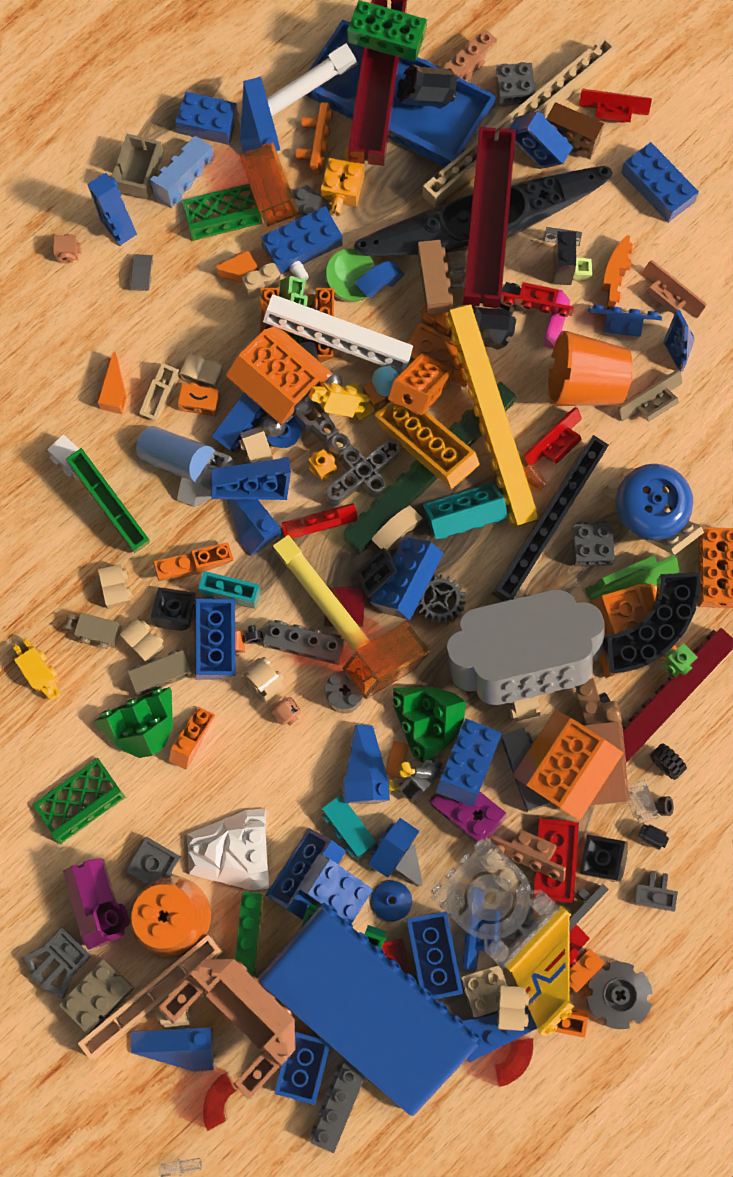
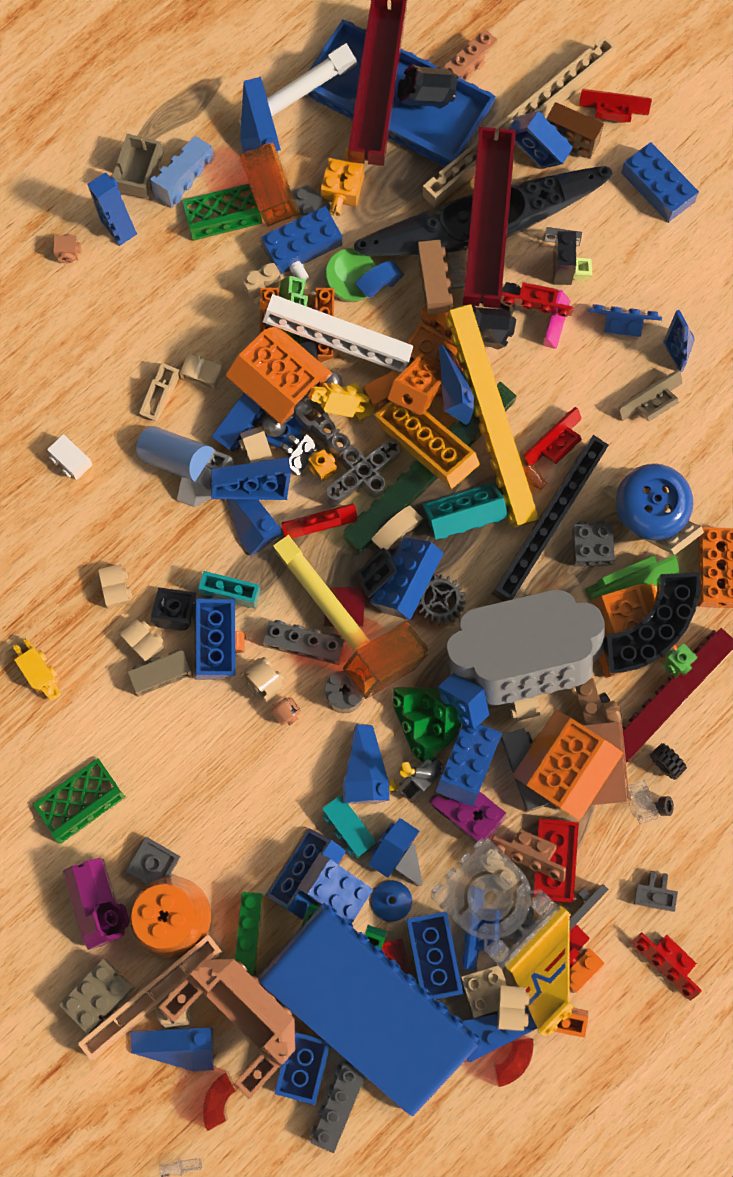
(67, 952): dark grey plate -> none
(94, 630): dark tan brick -> none
(107, 500): green brick -> none
(113, 392): orange slope -> none
(140, 724): green brick -> none
(141, 272): dark grey slope -> none
(191, 738): orange slope -> none
(194, 562): orange slope -> none
(199, 399): orange brick -> none
(207, 118): blue brick -> none
(232, 851): white wedge -> none
(237, 267): orange slope -> none
(253, 636): black tile -> none
(301, 452): none -> hinge
(320, 145): orange plate -> none
(383, 380): medium azure hair -> none
(387, 30): green brick -> none
(396, 758): orange sticker -> none
(456, 391): none -> blue wedge
(466, 698): none -> blue brick
(514, 83): dark grey brick -> none
(588, 372): orange cone -> none
(604, 858): black slope -> none
(616, 270): orange slope -> none
(634, 990): dark grey piece -> none
(653, 836): black brick -> none
(670, 961): none -> red bracket
(671, 292): nougat bracket -> none

